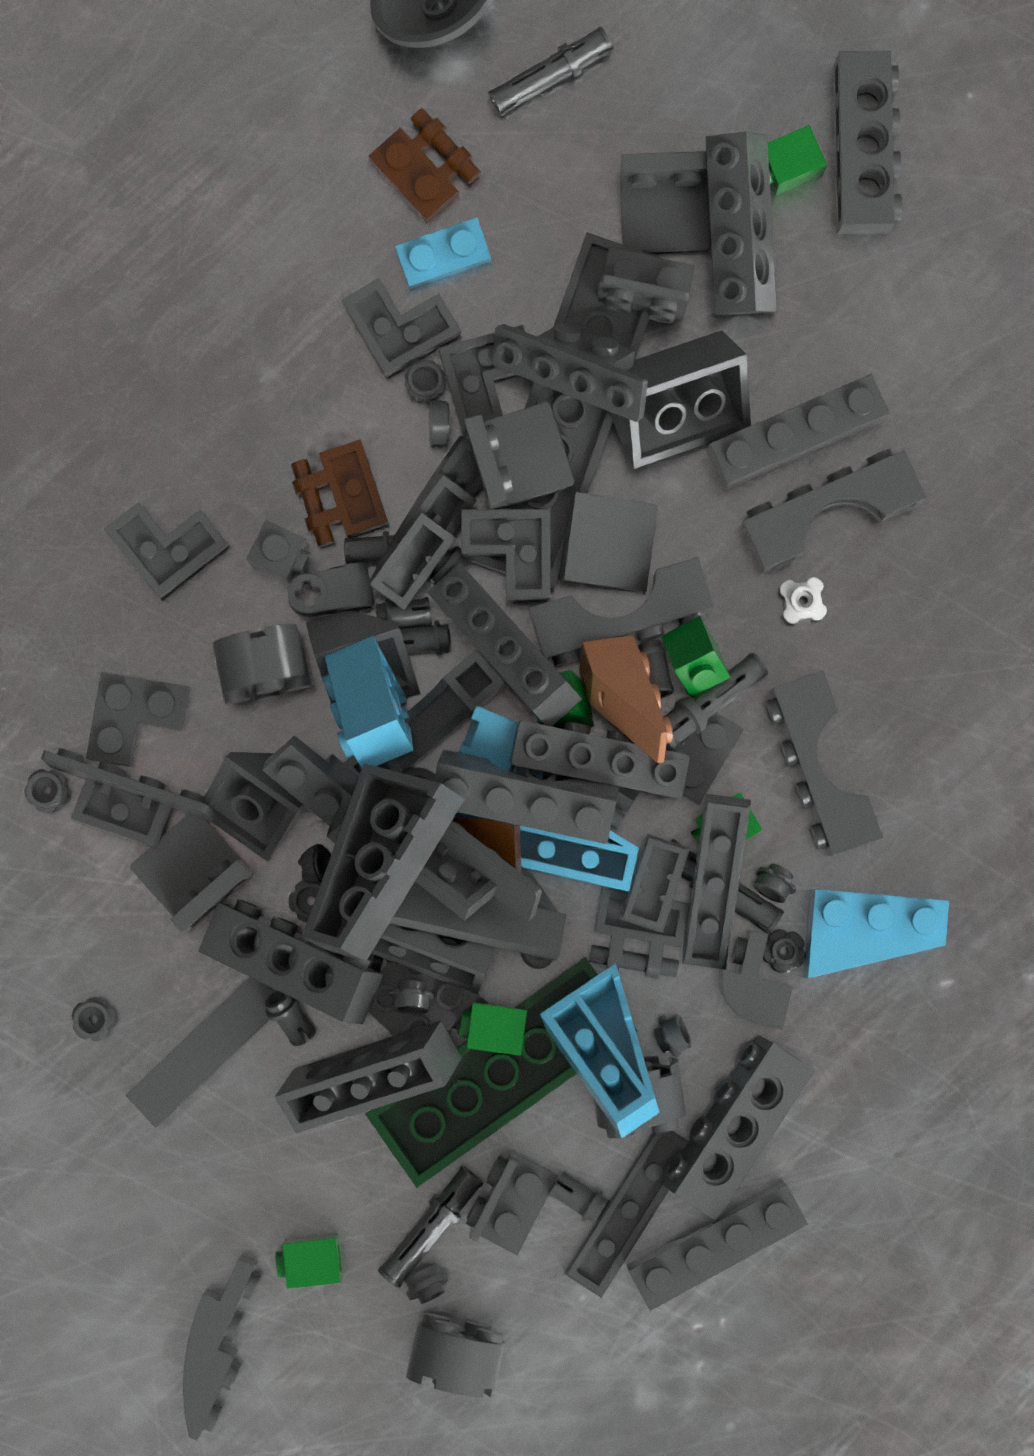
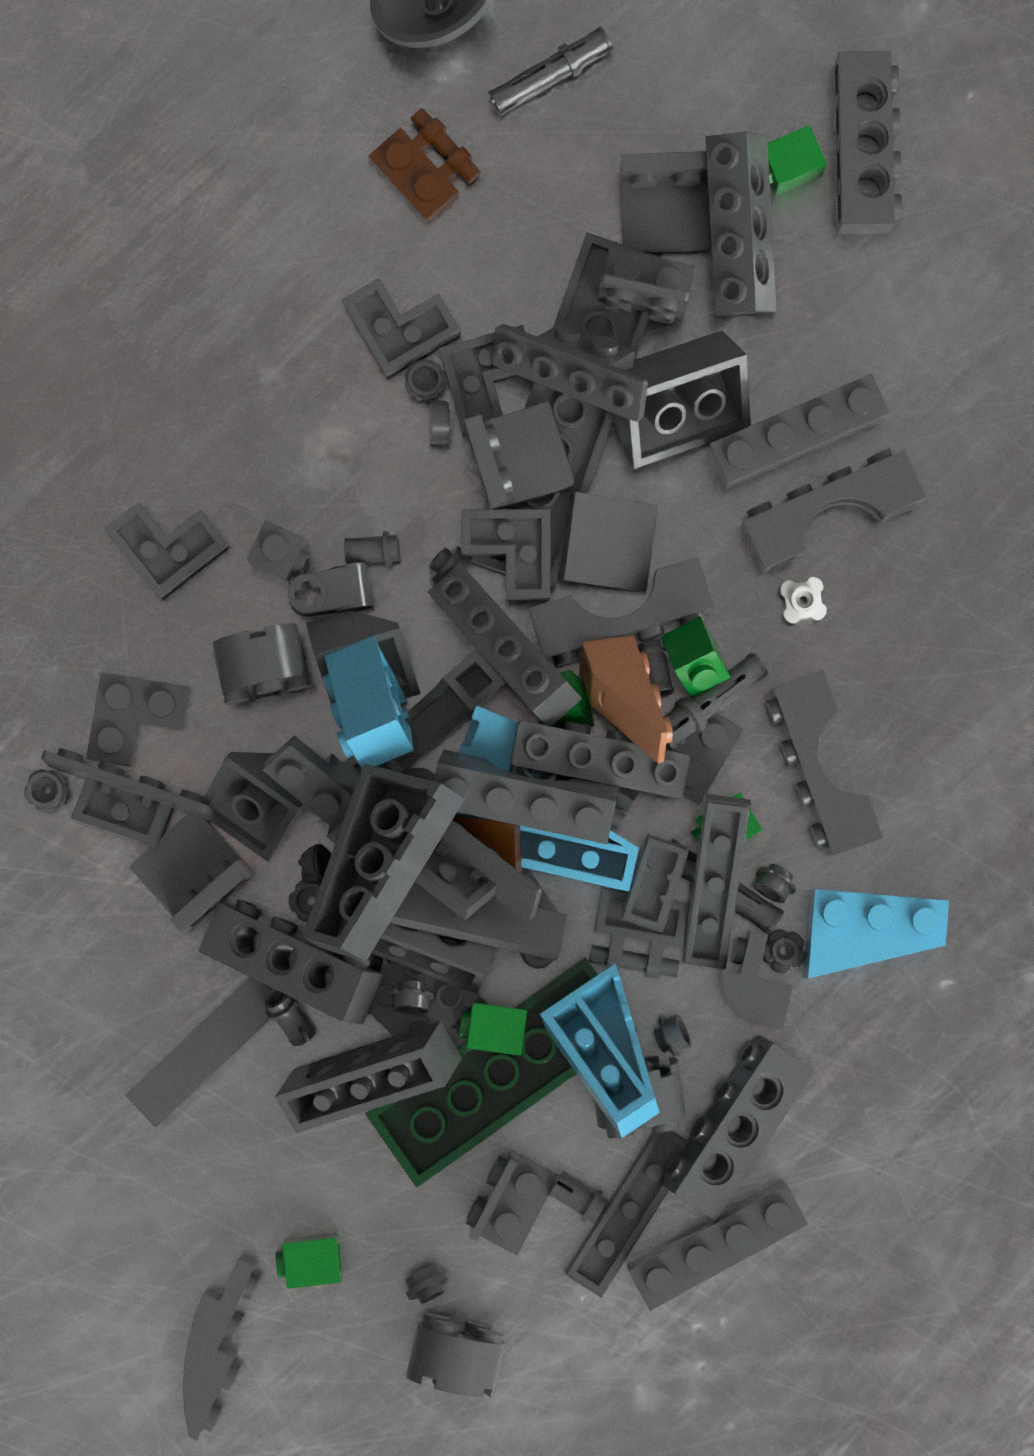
(81, 1016): dark grey plate -> none
(352, 488): reddish brown plate -> none
(415, 613): dark grey pin -> none
(427, 638): dark grey pin -> none
(428, 526): dark grey slope -> none
(430, 1227): dark grey pin -> none
(443, 253): medium azure plate -> none

